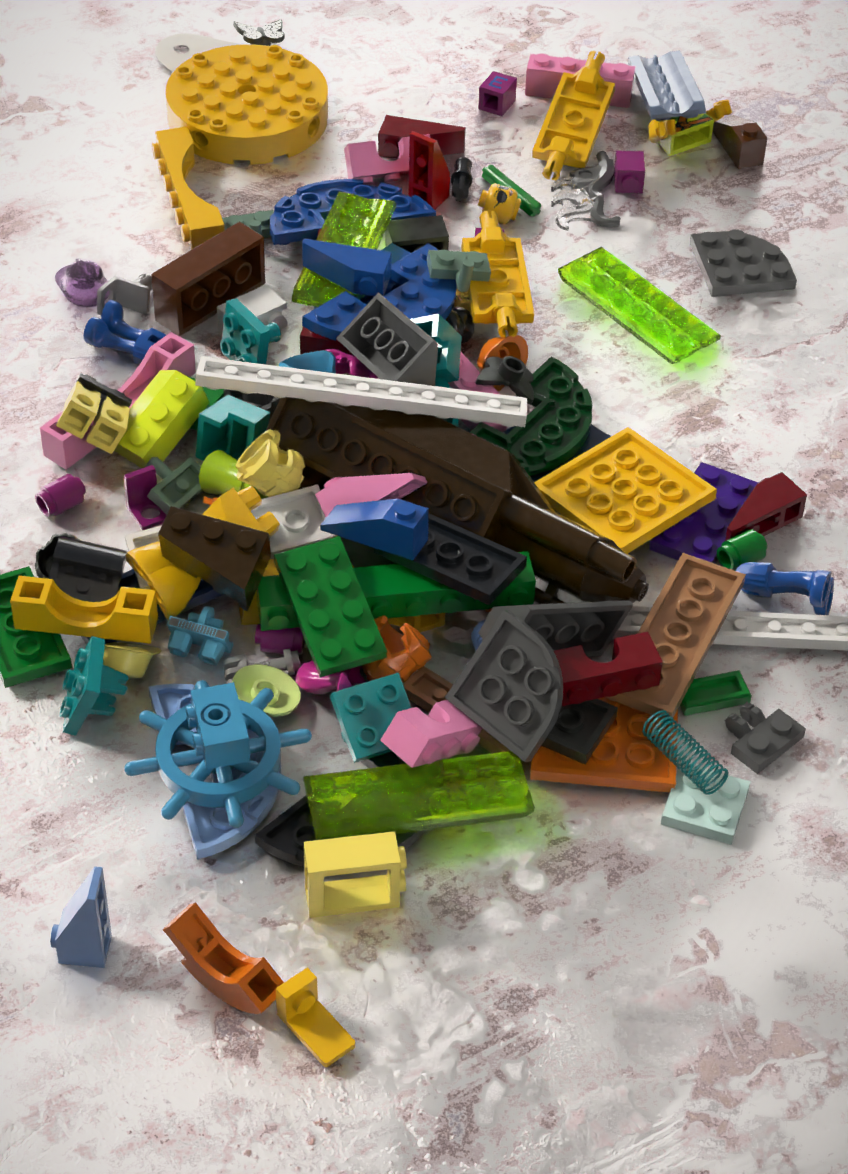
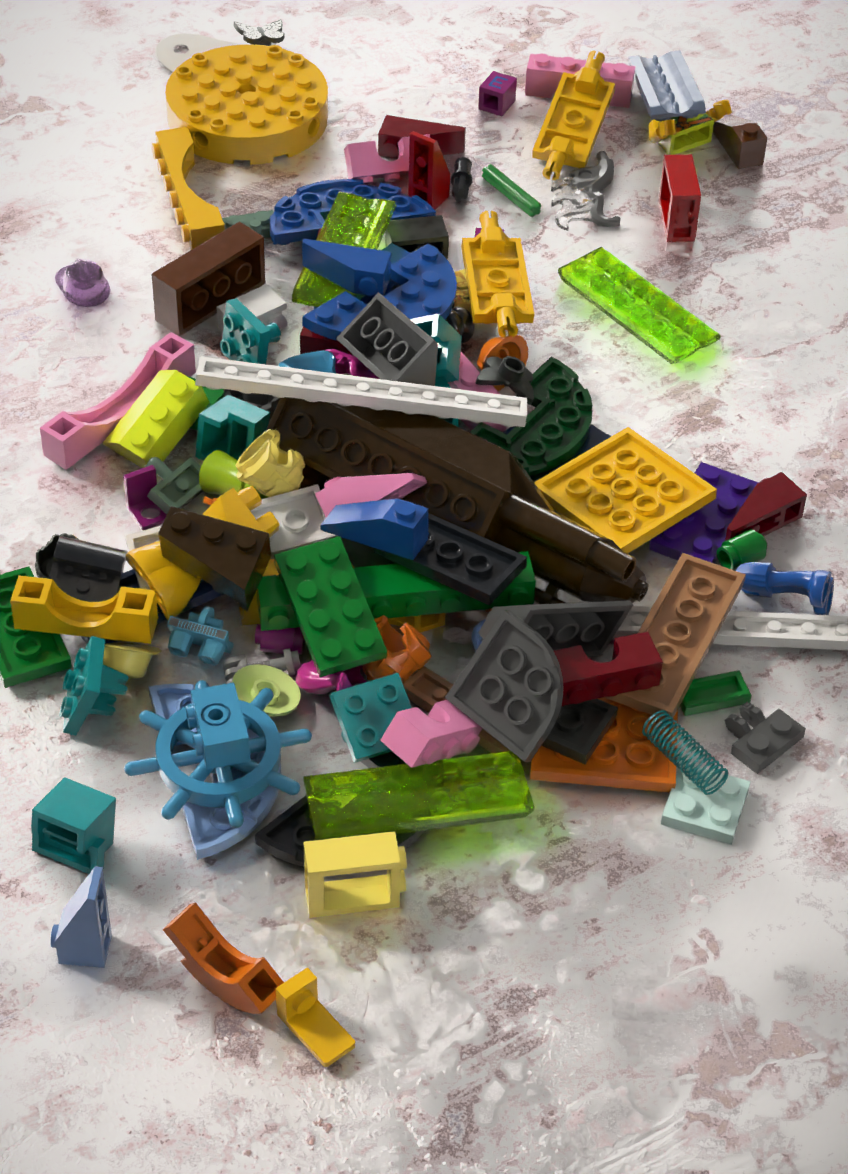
(60, 495): magenta brick -> none
(74, 825): none -> teal plate
(96, 403): light yellow hips -> none
(115, 333): blue piece -> none
(130, 294): light grey bracket -> none
(459, 266): sand green plate -> none
(502, 201): yellow head -> none
(629, 171): magenta brick -> none
(679, 197): none -> red window
(741, 263): dark grey plate -> none

